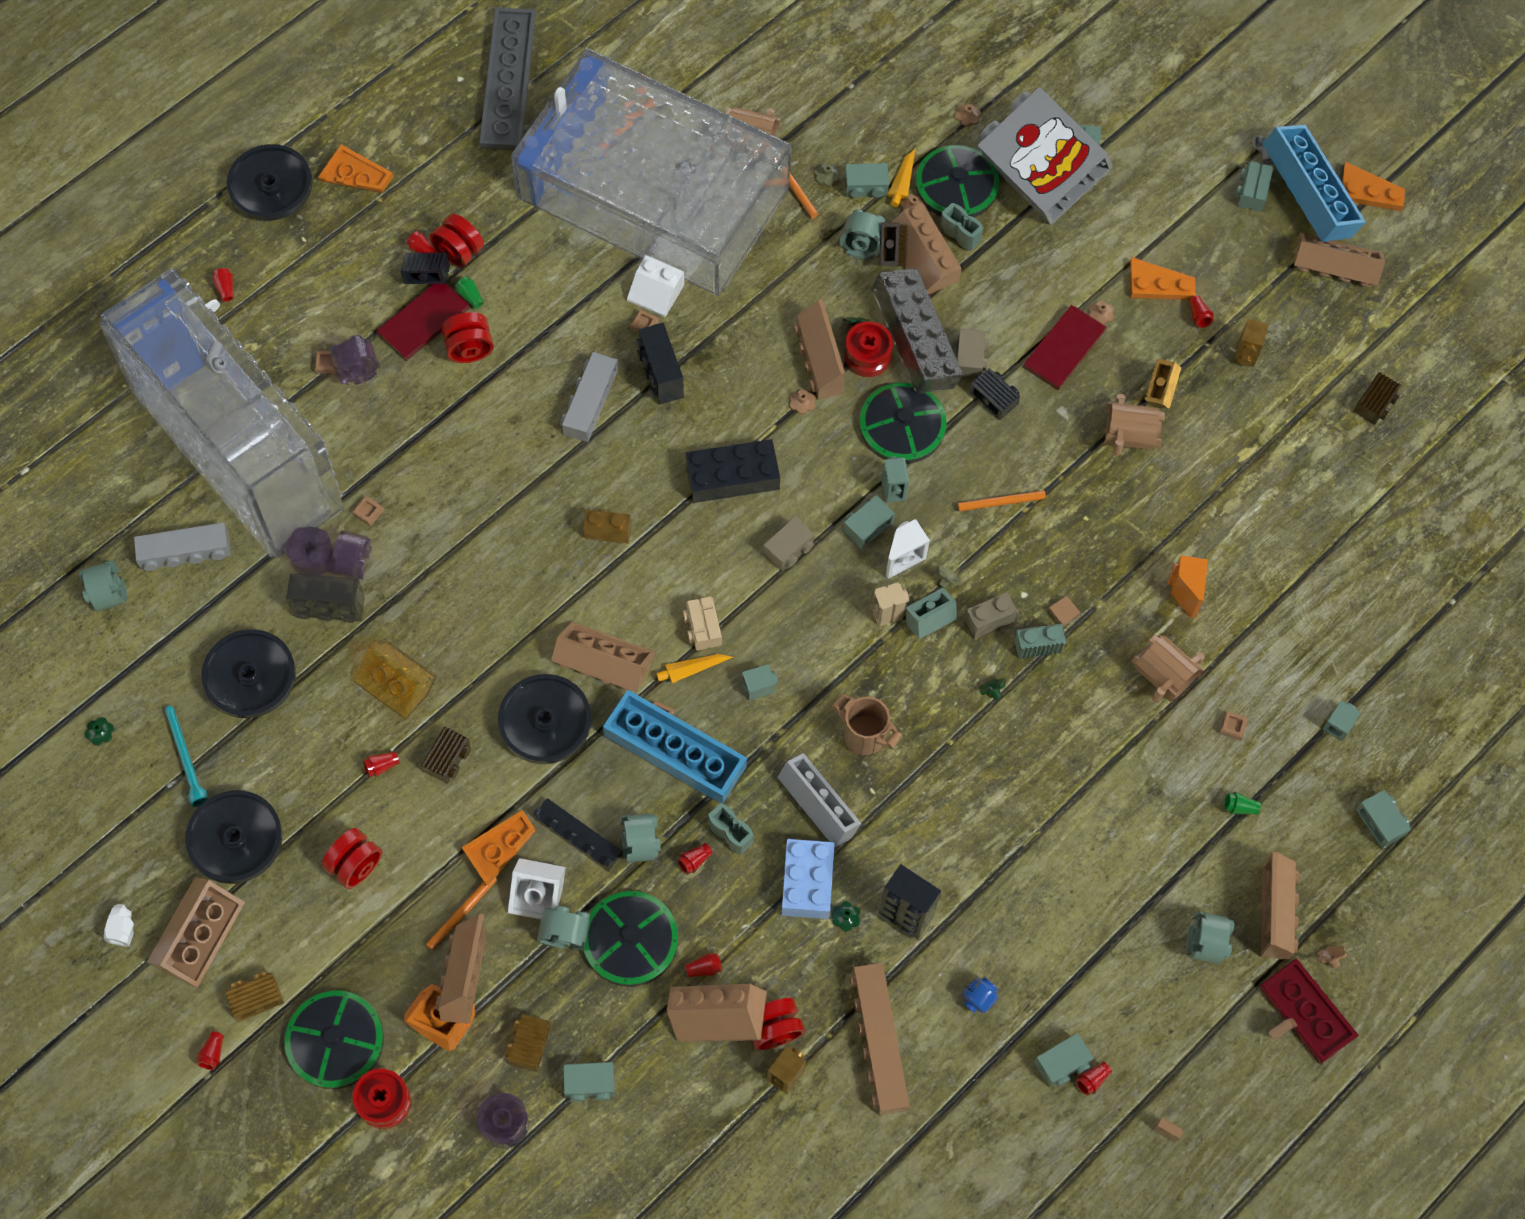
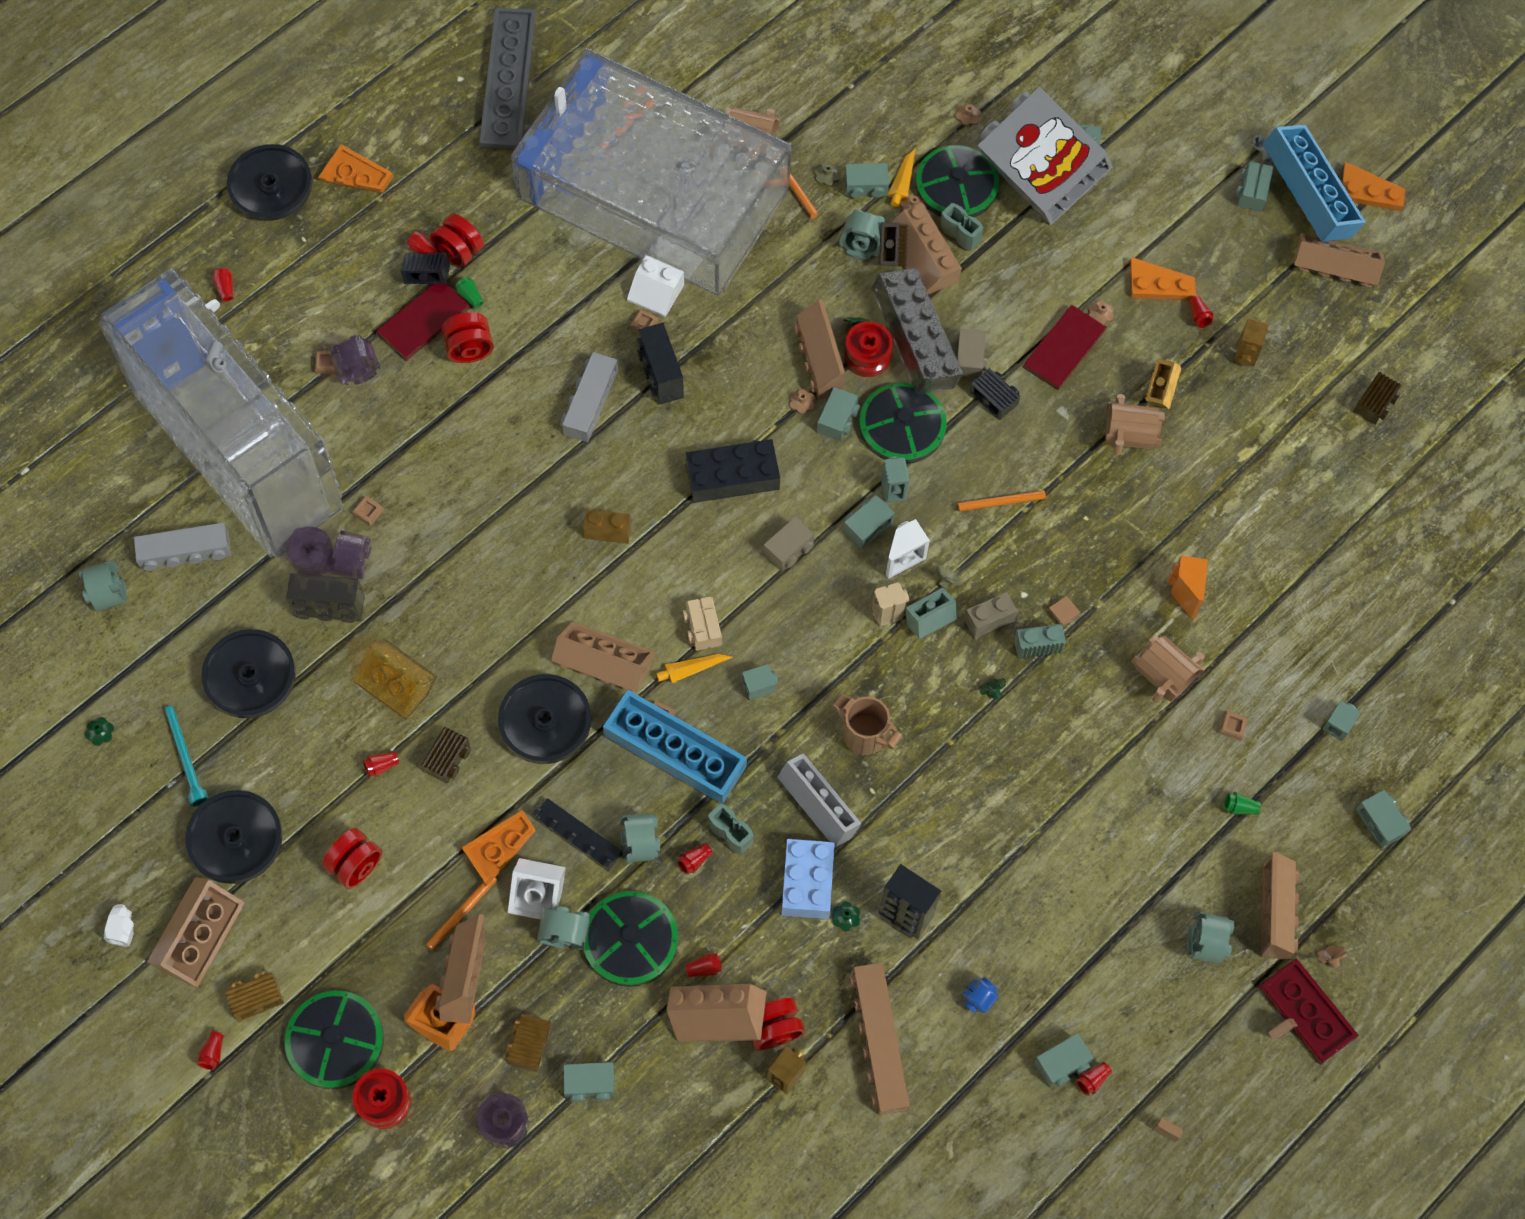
(837, 414): none -> sand green brick

